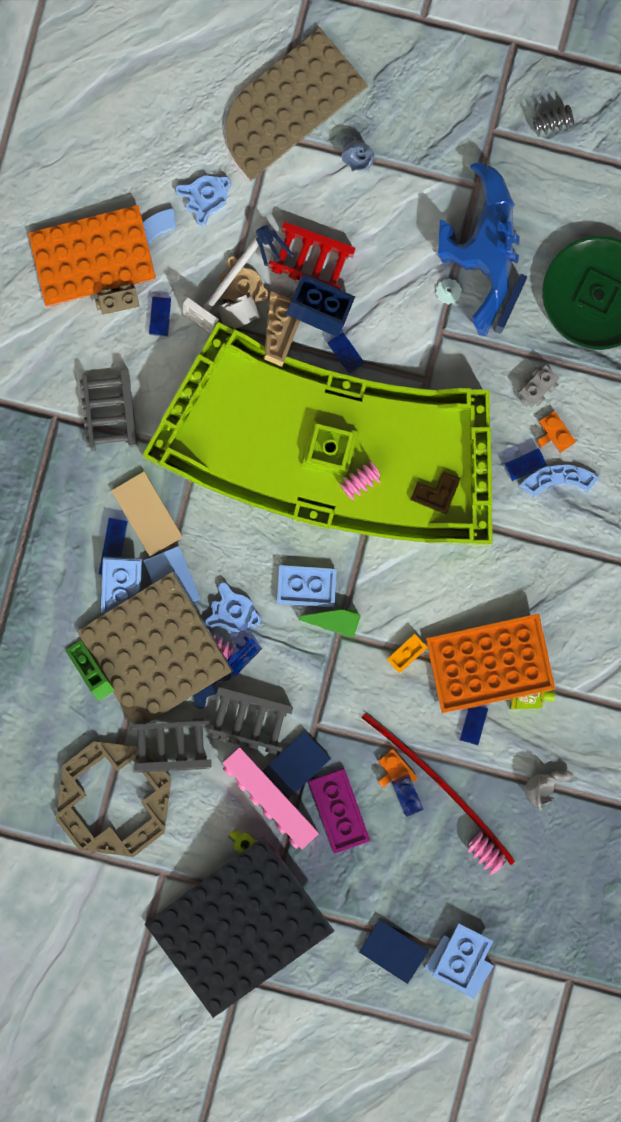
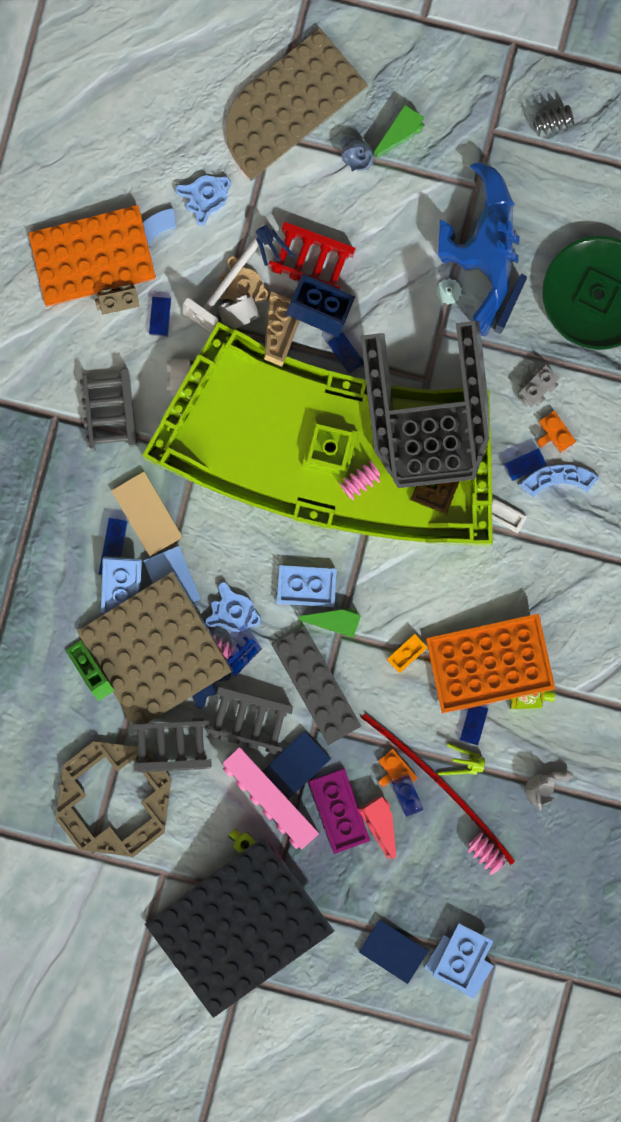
(178, 370): none -> white cylinder
(316, 685): none -> dark grey plate
(380, 822): none -> coral slope
(402, 129): none -> bright green slope
(436, 440): none -> dark grey wedge
(474, 763): none -> lime plant
(507, 516): none -> white tile

